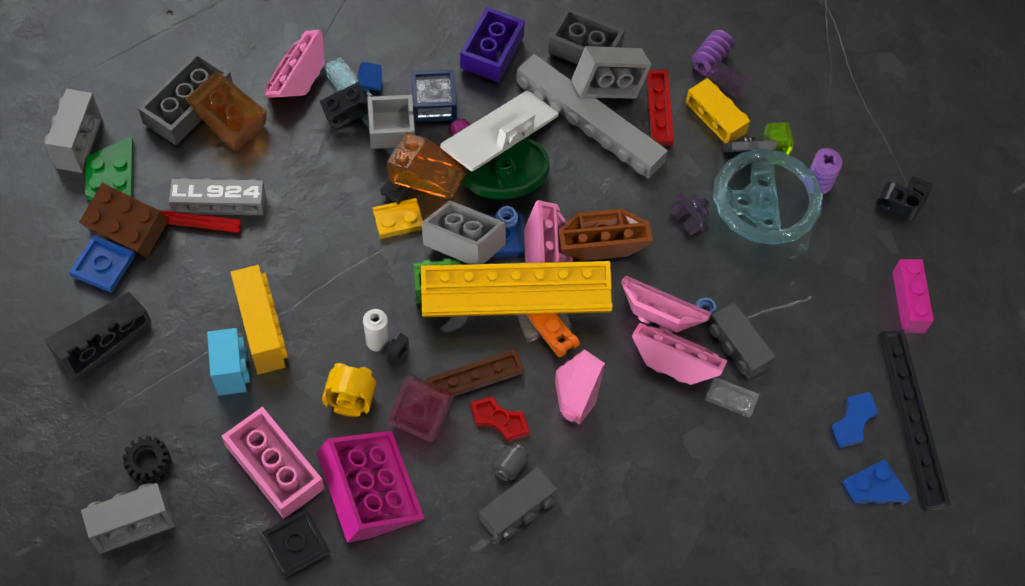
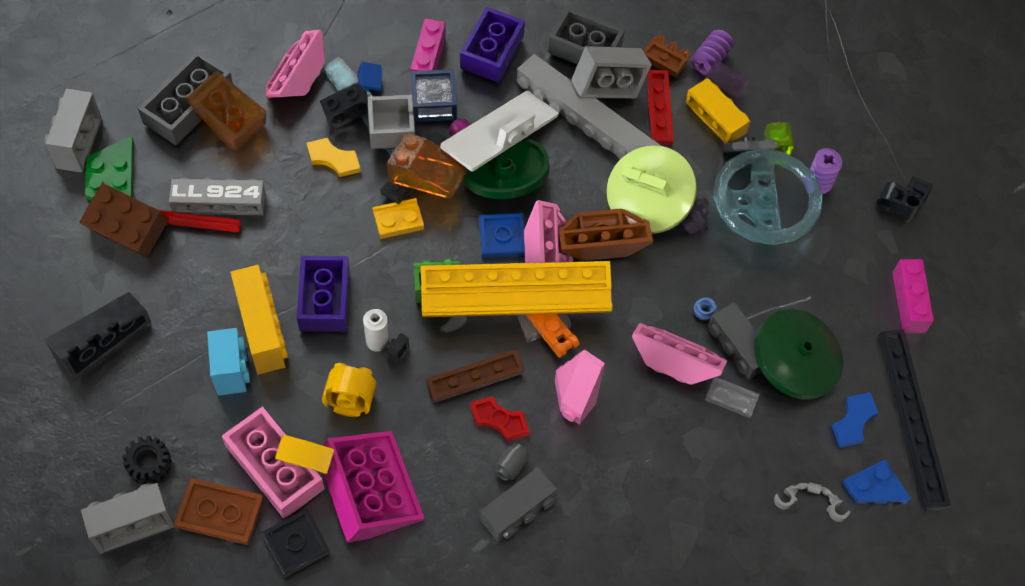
(102, 263): blue plate -> none
(219, 511): none -> dark orange plate
(304, 454): none -> yellow slope
(323, 293): none -> dark purple brick
(341, 161): none -> yellow tile
(420, 408): clear pink brick -> none
(429, 46): none -> dark pink brick
(463, 233): light grey brick -> none
(507, 211): medium blue plate -> none
(654, 186): none -> yellowish green bracket
(661, 308): bright pink wedge -> none
(665, 56): none -> dark orange plate
(798, 354): none -> dark green dish
(813, 488): none -> light grey piece

